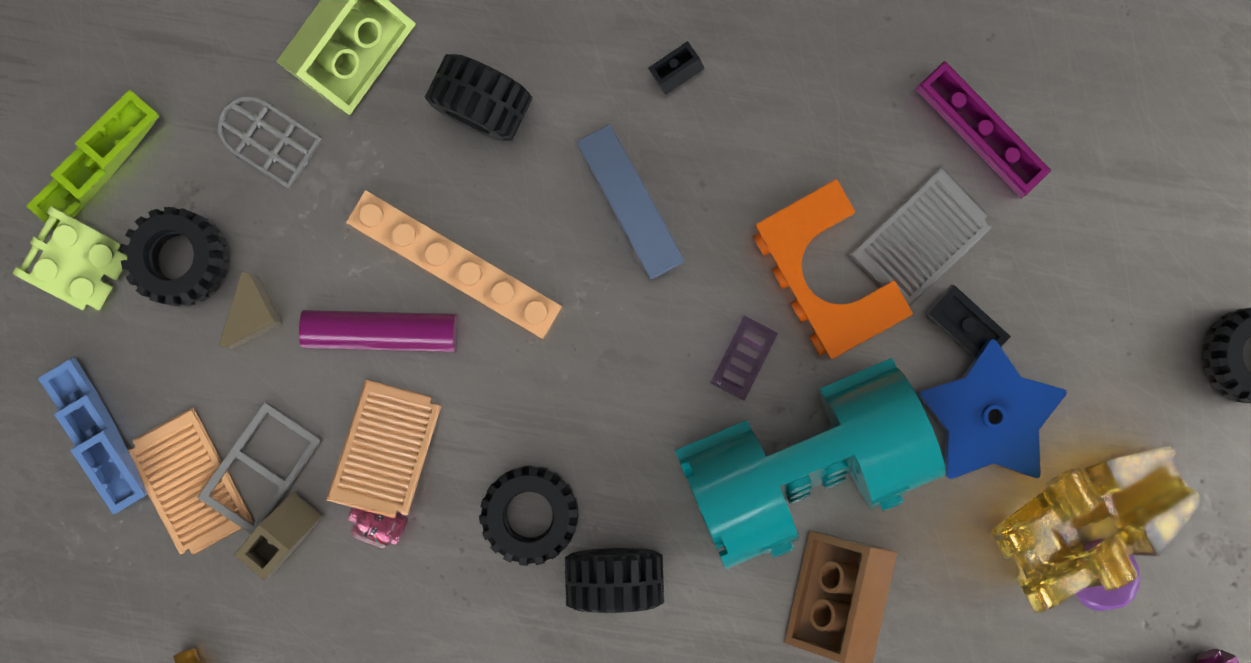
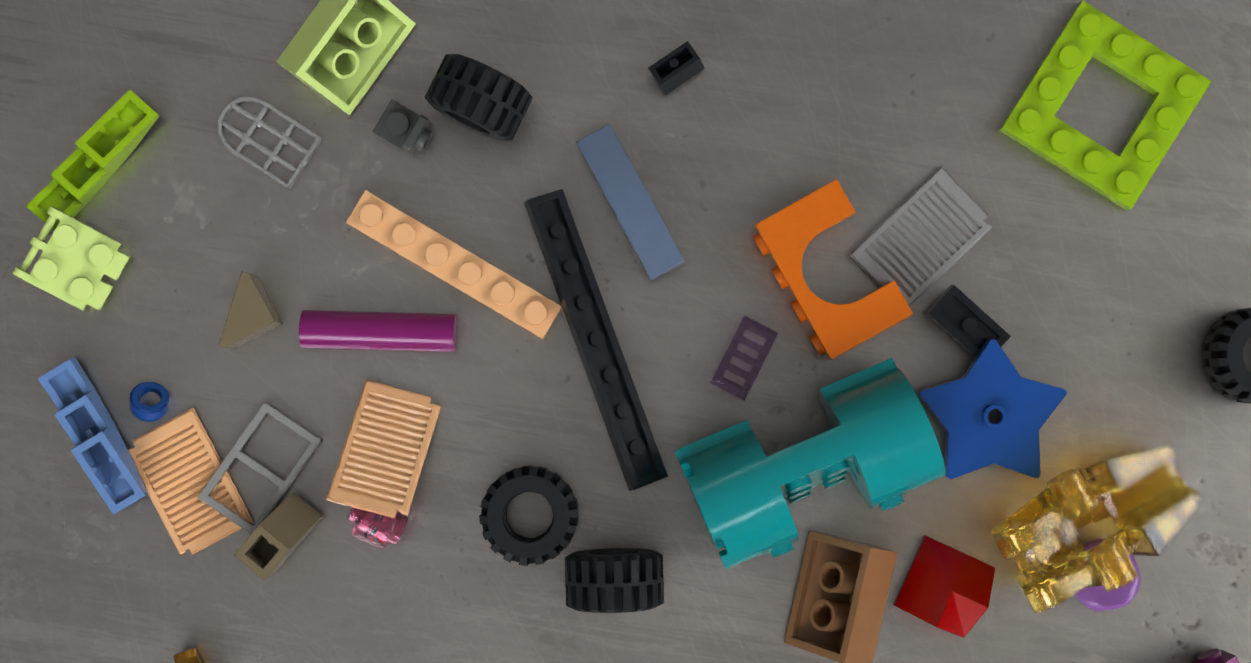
(144, 412): none -> blue piece
(145, 249): black tyre -> none
(404, 128): none -> dark grey bracket
(595, 339): none -> black plate
(946, 587): none -> red slope
(983, 129): magenta brick -> none
(1172, 83): none -> lime plate

